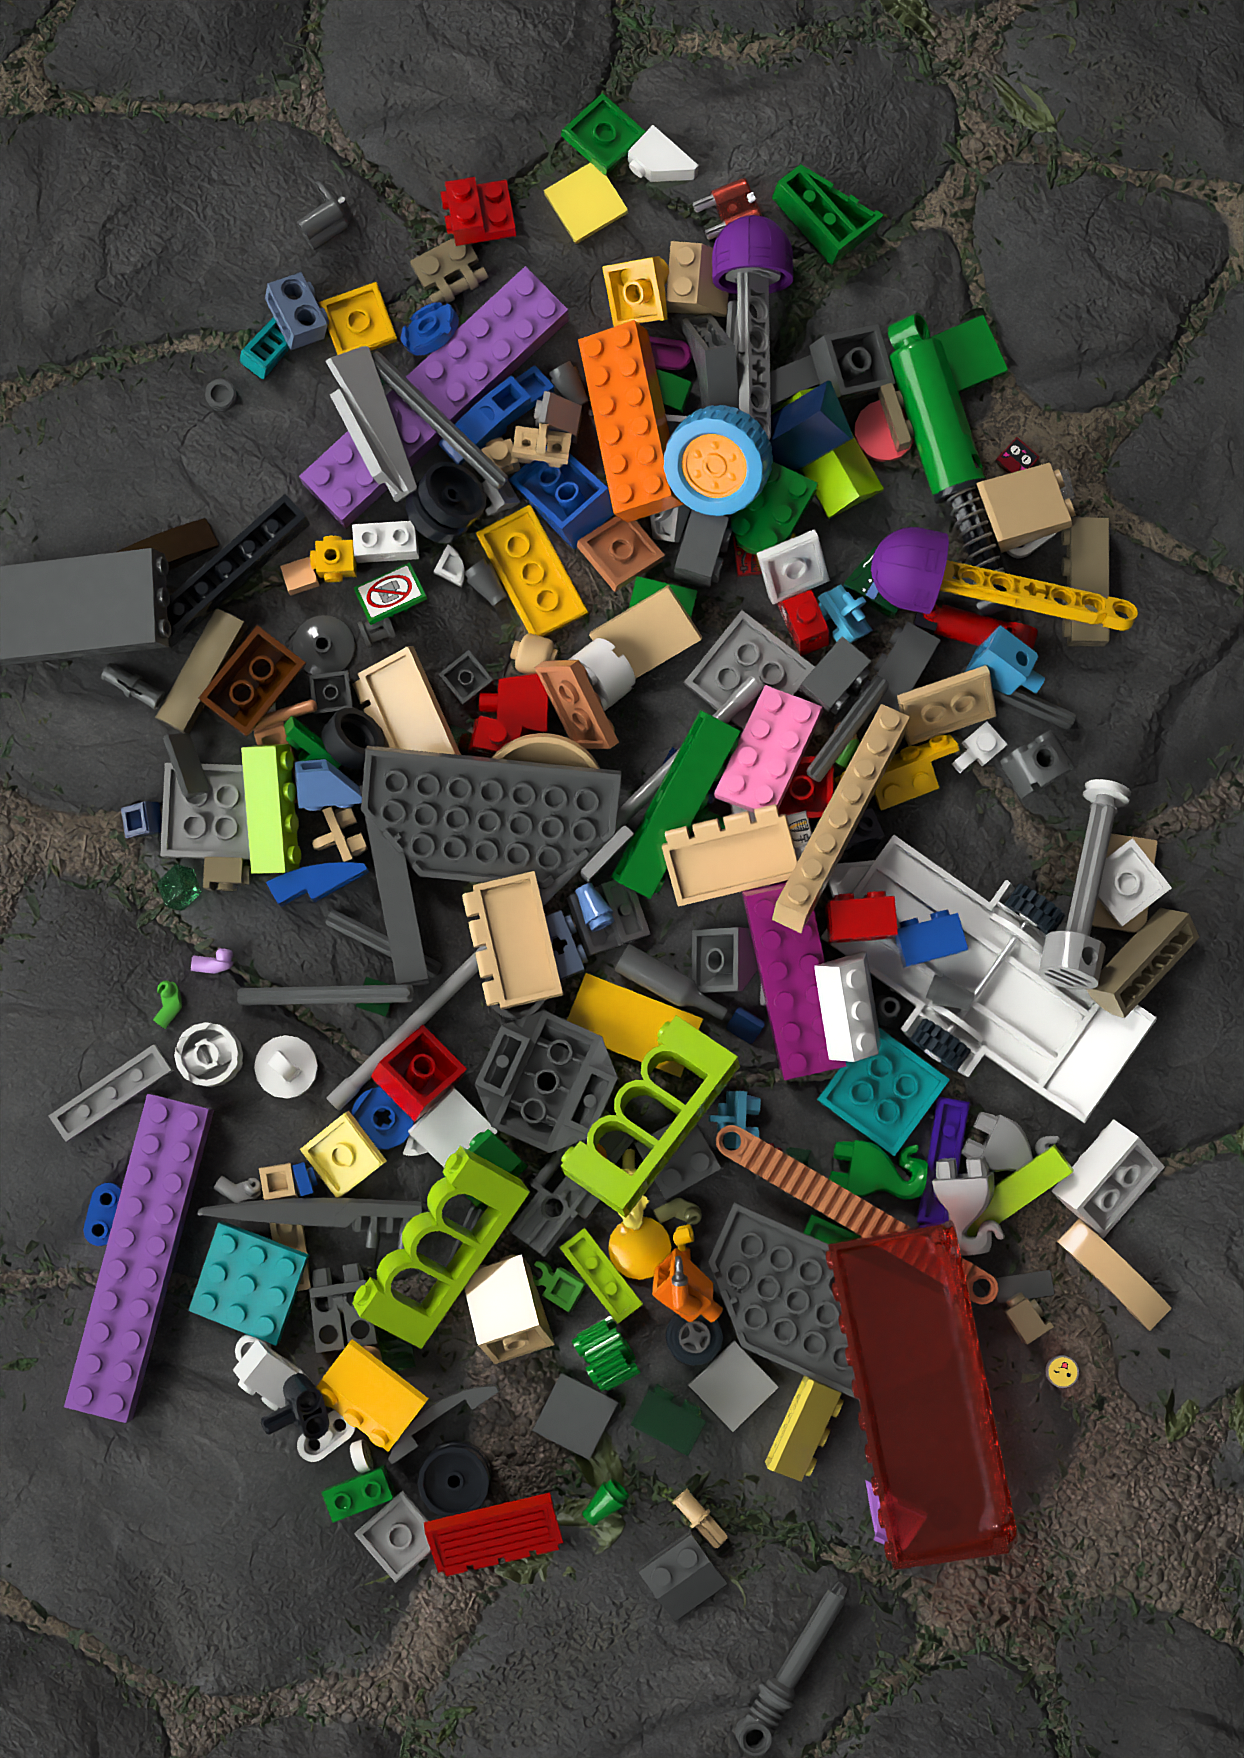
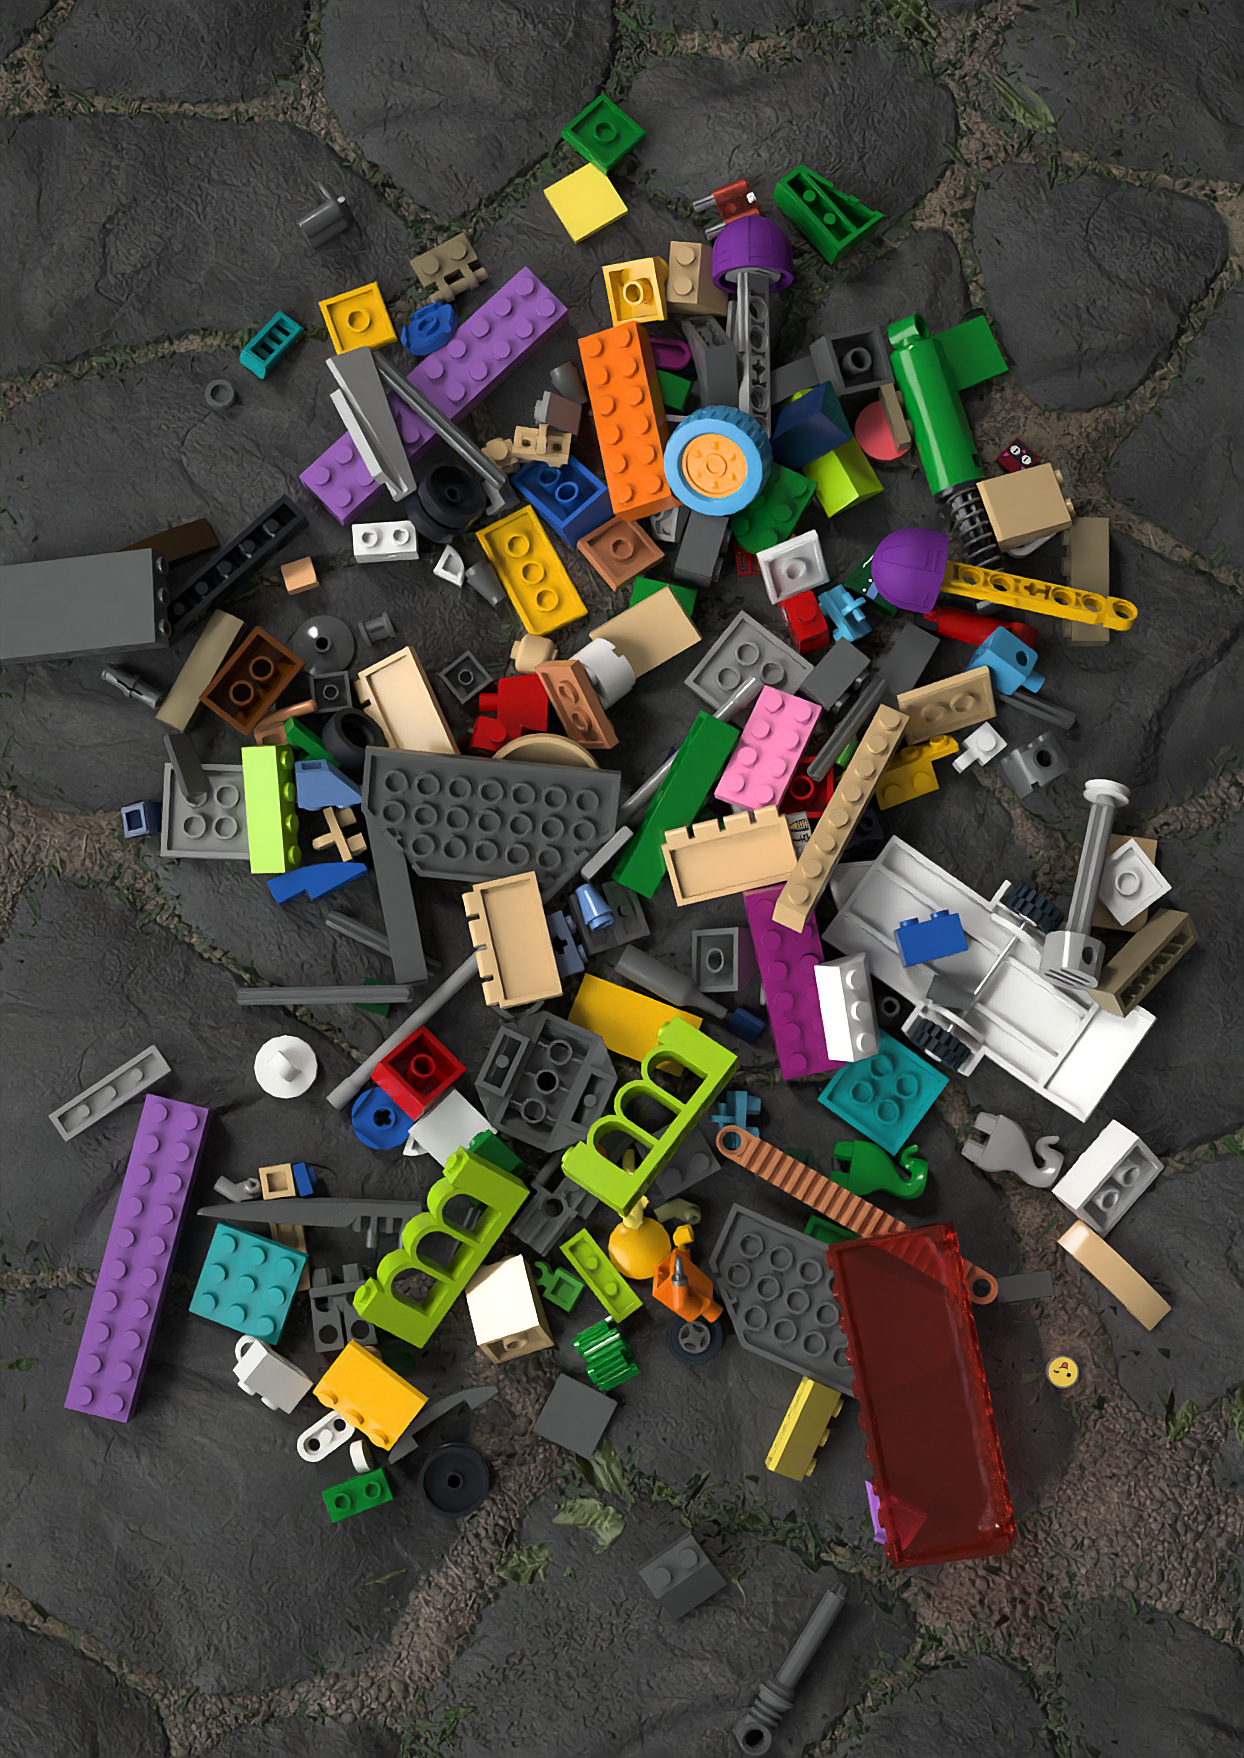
(101, 1214): blue plate -> none
(171, 1003): bright green arm -> none
(179, 887): clear green slope -> none
(208, 1054): white brick -> none
(213, 965): lavender arm -> none
(226, 873): dark tan brick -> none
(290, 312): sand blue brick -> none
(303, 1408): black beam -> none
(342, 566): yellow brick -> none
(343, 1155): light yellow tile -> none
(390, 593): piece -> none
(396, 1536): light grey tile -> none
(478, 210): red plate -> none
(494, 1533): red hinge -> none
(499, 408): blue slope -> none
(606, 1501): green cone -> none
(660, 159): white slope -> none
(668, 1419): clear green brick -> none
(700, 1519): tan axle -> none
(733, 1386): light grey tile -> none
(861, 918): red brick -> none
(945, 1142): dark purple tile -> none
(966, 1199): light grey hips -> none
(1024, 1186): lime tile -> none
(1026, 1318): dark tan brick -> none

